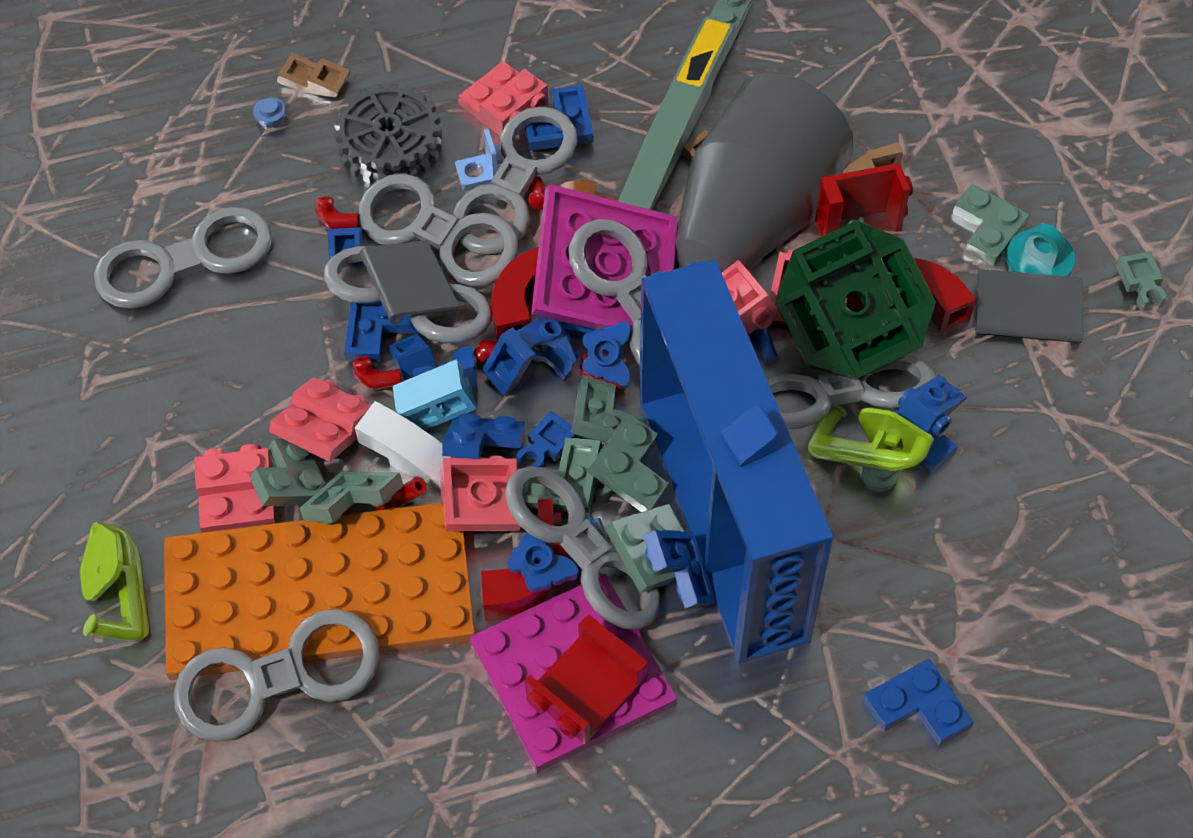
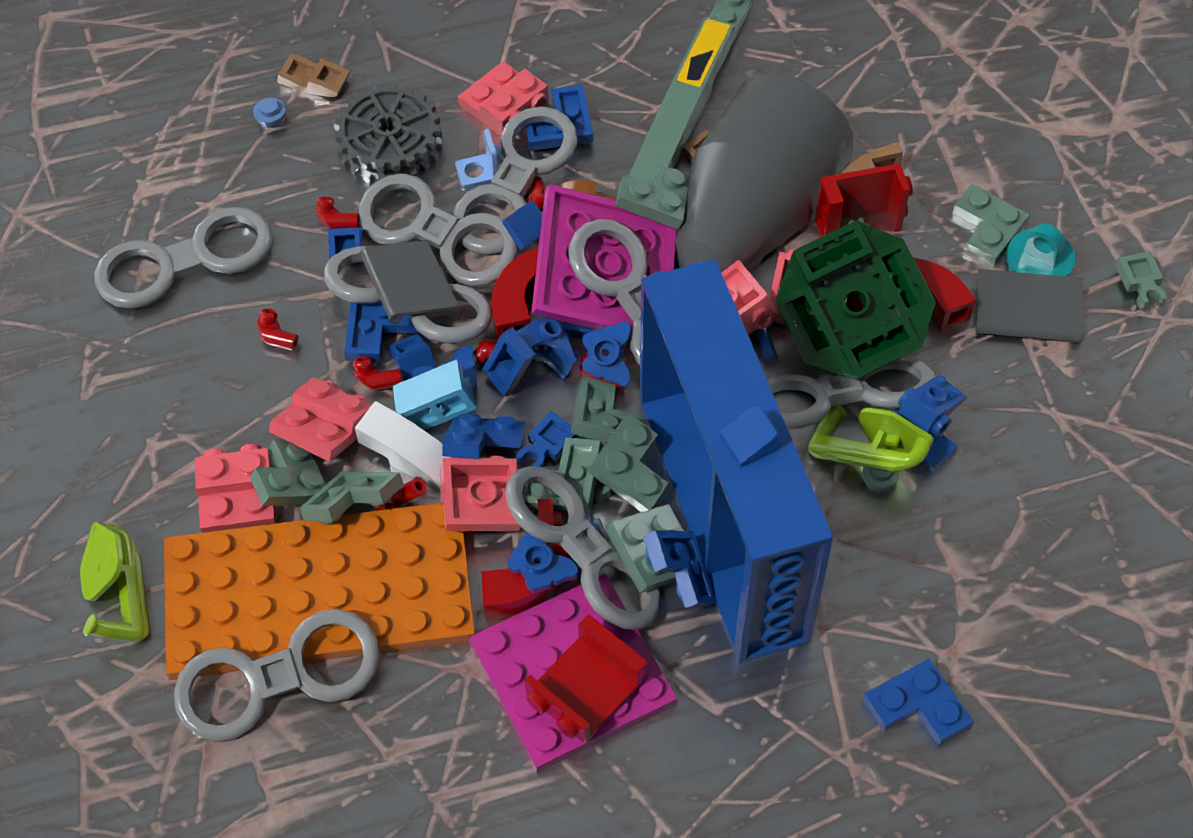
(271, 331): none -> red arm
(524, 224): none -> blue slope
(660, 201): none -> sand green plate

